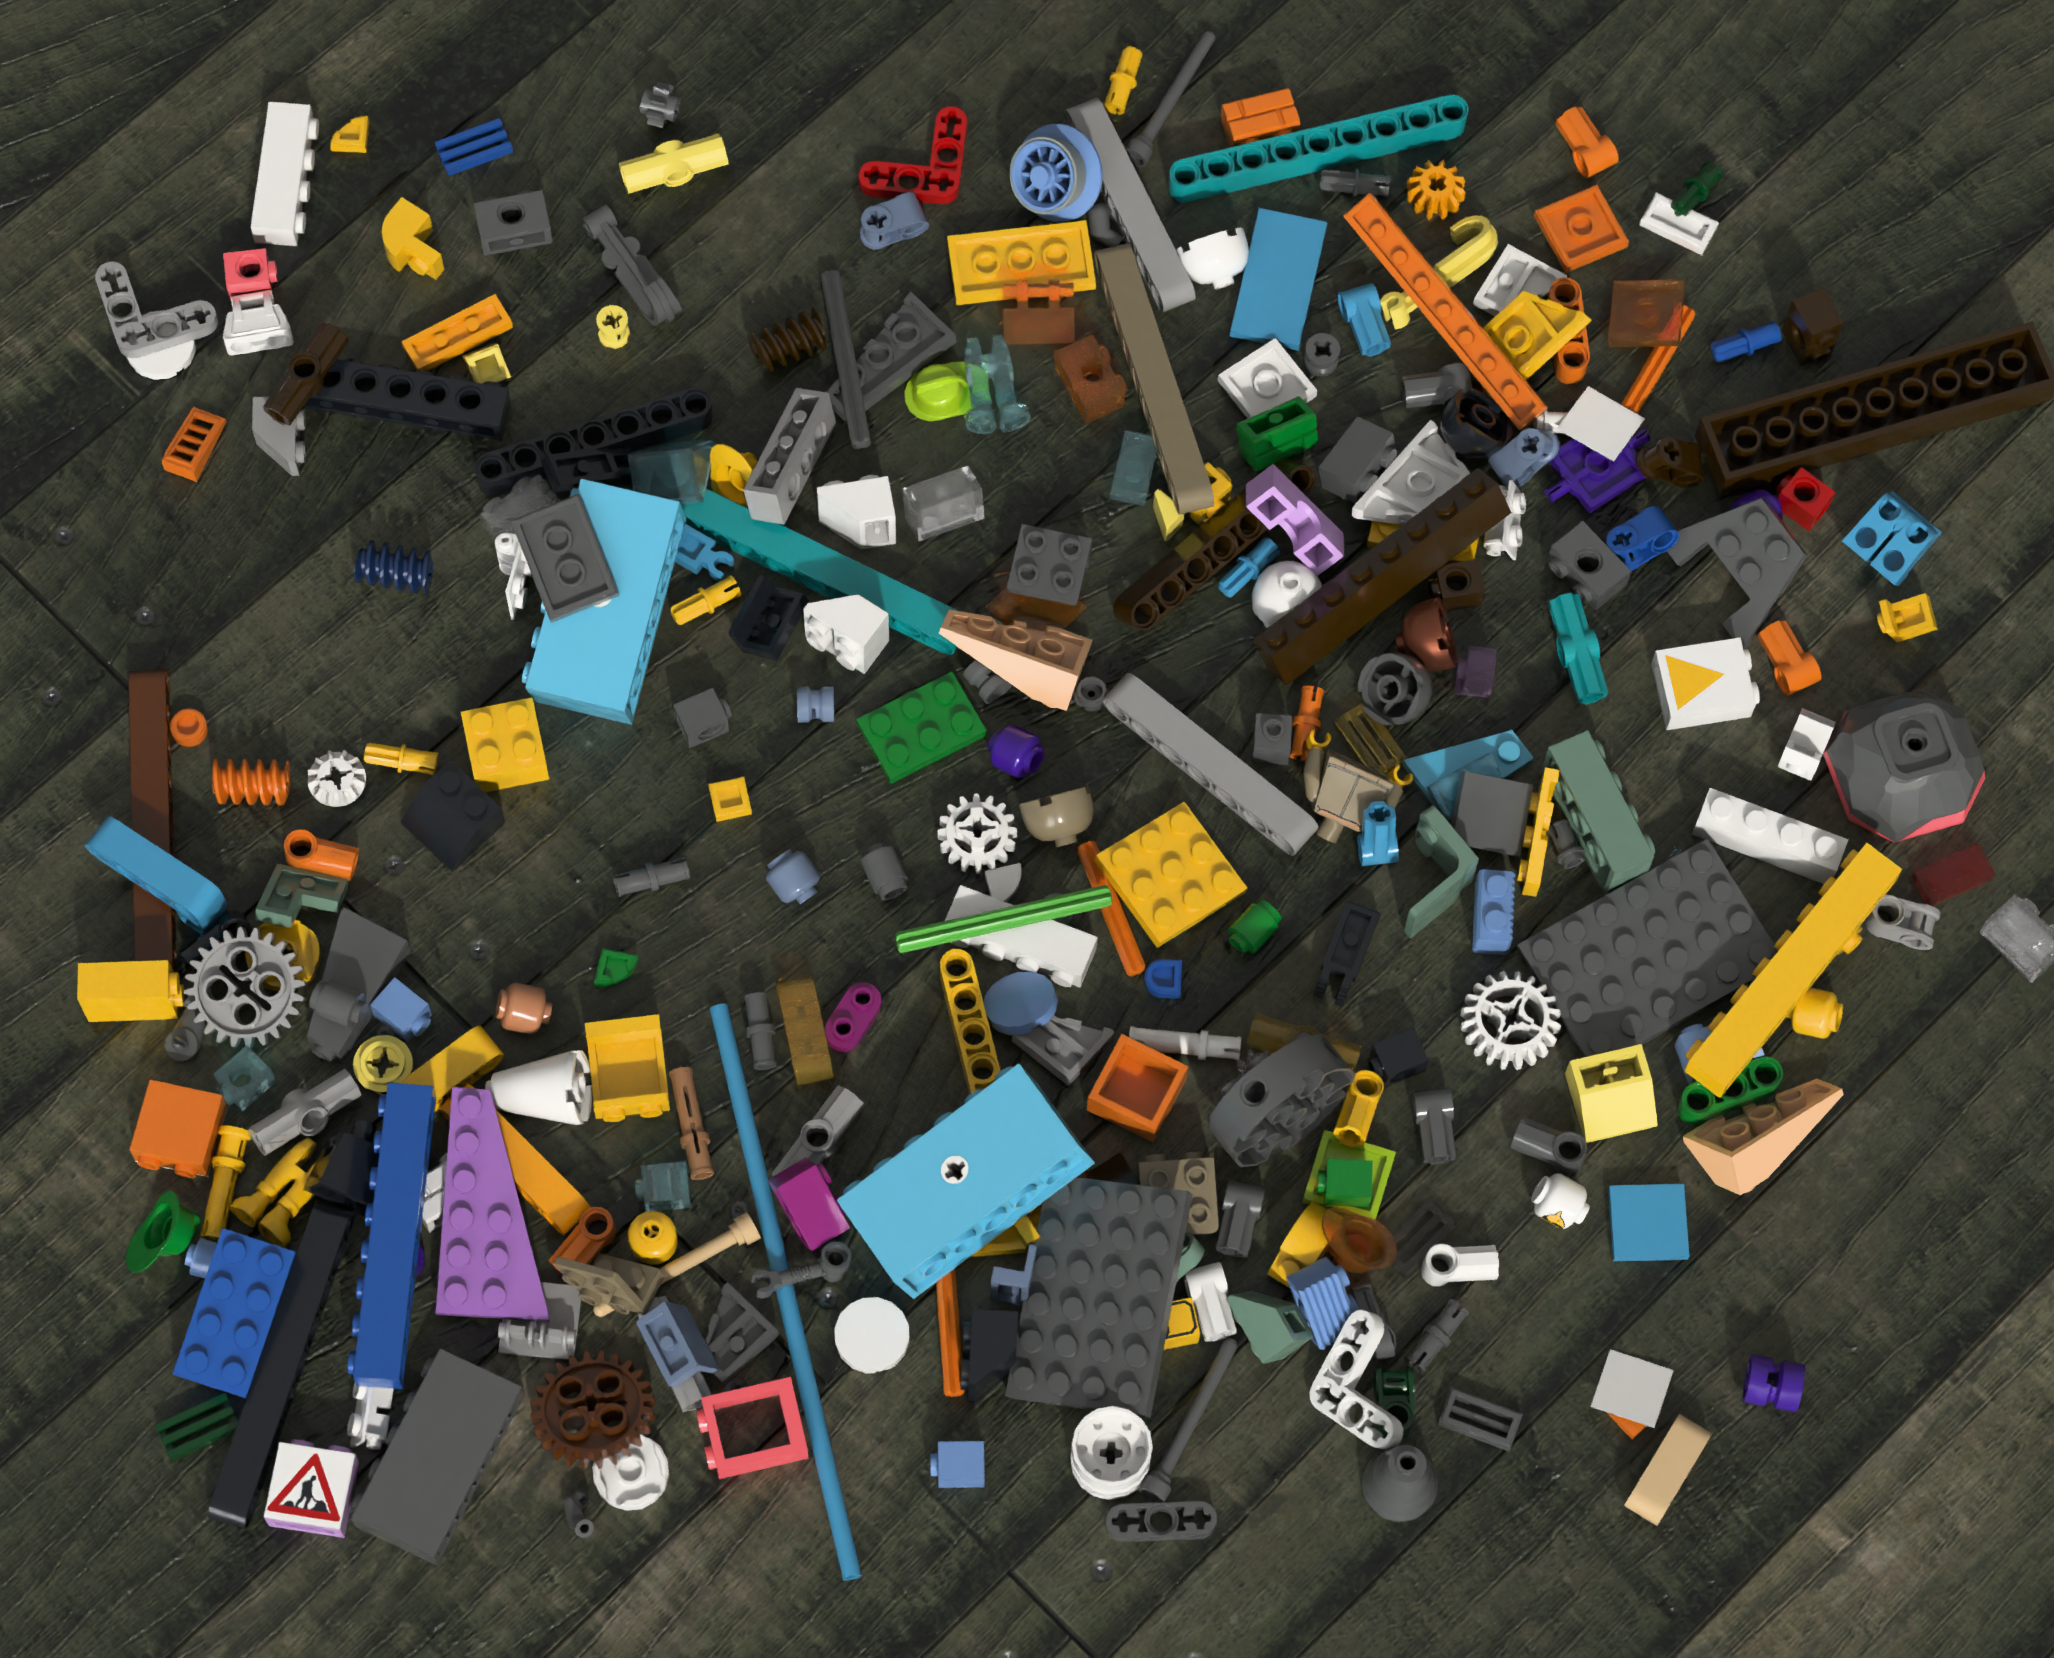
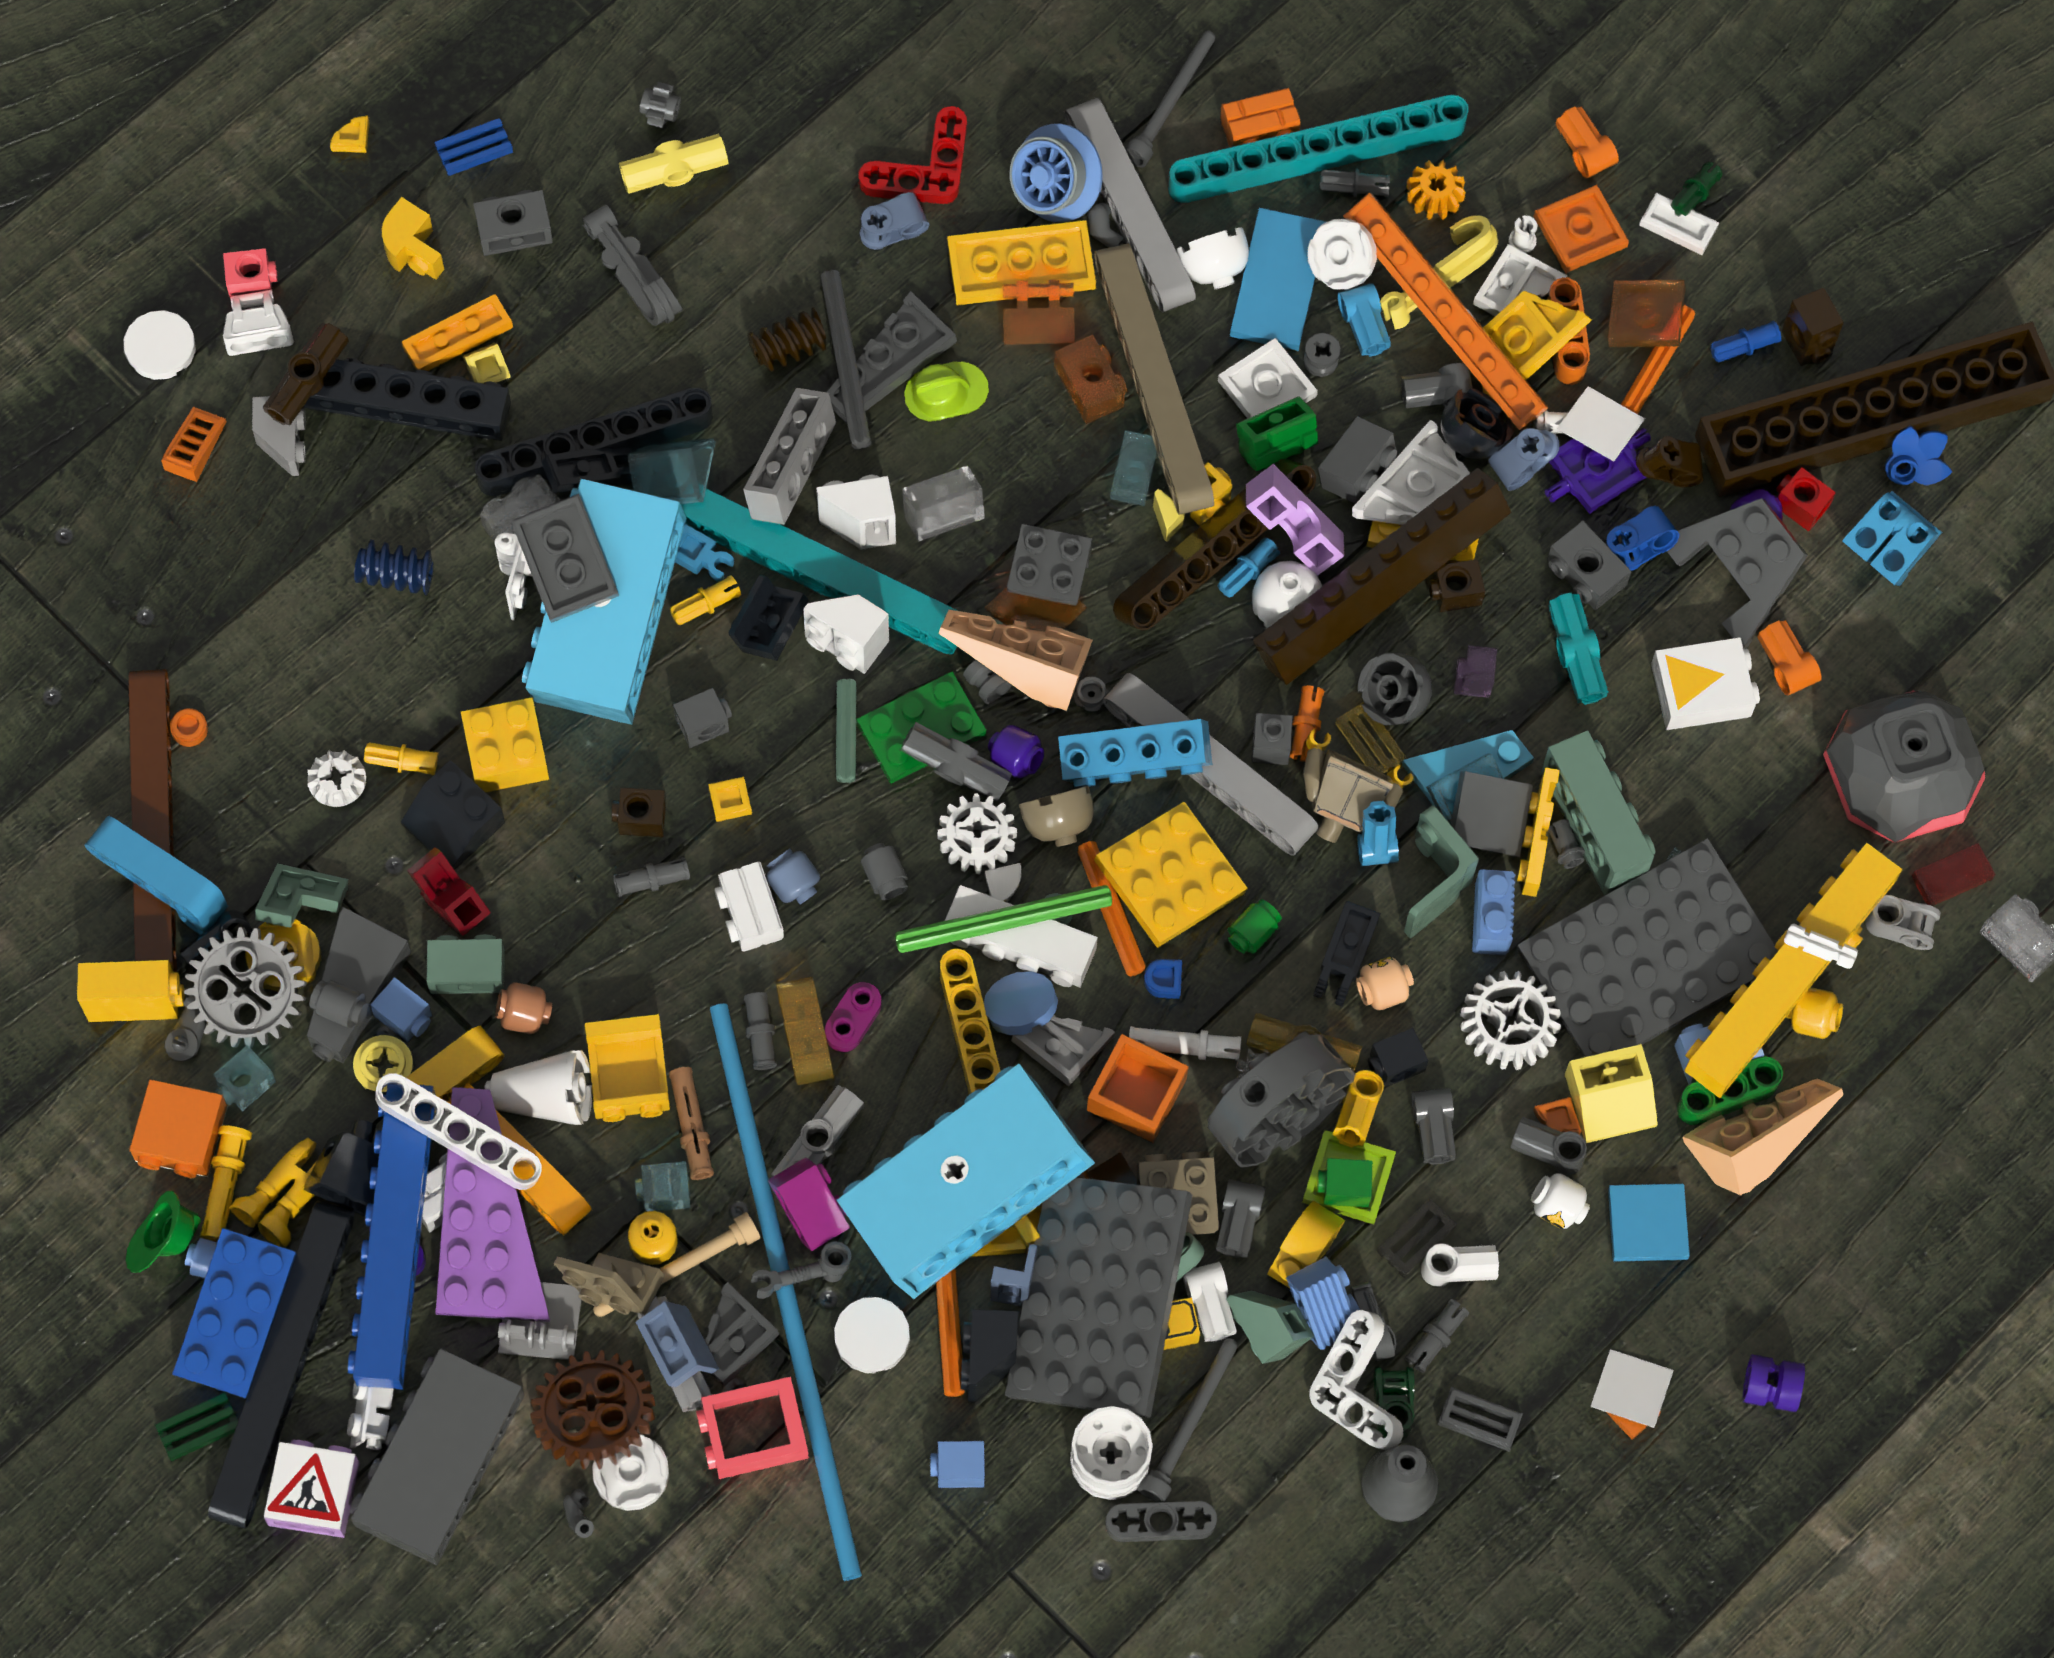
(135, 324): light grey beam -> none
(250, 782): orange piece -> none
(283, 174): white brick -> none
(304, 1112): light grey piece -> none
(324, 855): orange piece -> none
(447, 893): none -> dark red brick
(447, 1115): none -> white beam
(465, 965): none -> sand green brick
(581, 1244): orange piece -> none
(614, 967): green tile -> none
(619, 320): light yellow bush -> none
(651, 823): none -> dark brown brick
(731, 472): yellow piece -> none
(750, 907): none -> white brick
(815, 704): sand blue wheel -> none
(846, 731): none -> sand green axle
(955, 761): none -> dark grey piece
(999, 368): clear light blue piece -> none
(1123, 80): yellow axle -> none
(1134, 751): none -> dark azure brick
(1342, 253): none -> white tile
(1358, 1241): clear orange piece -> none
(1384, 983): none -> light nougat head
(1428, 636): copper cylinder -> none
(1507, 533): white hinge -> none
(1523, 235): none -> white pin
(1558, 1115): none -> orange tile
(1668, 1469): tan beam -> none
(1769, 836): white brick -> none
(1806, 744): white brick -> none
(1821, 946): none -> white axle
(1907, 617): yellow bracket -> none
(1922, 457): none -> blue plate

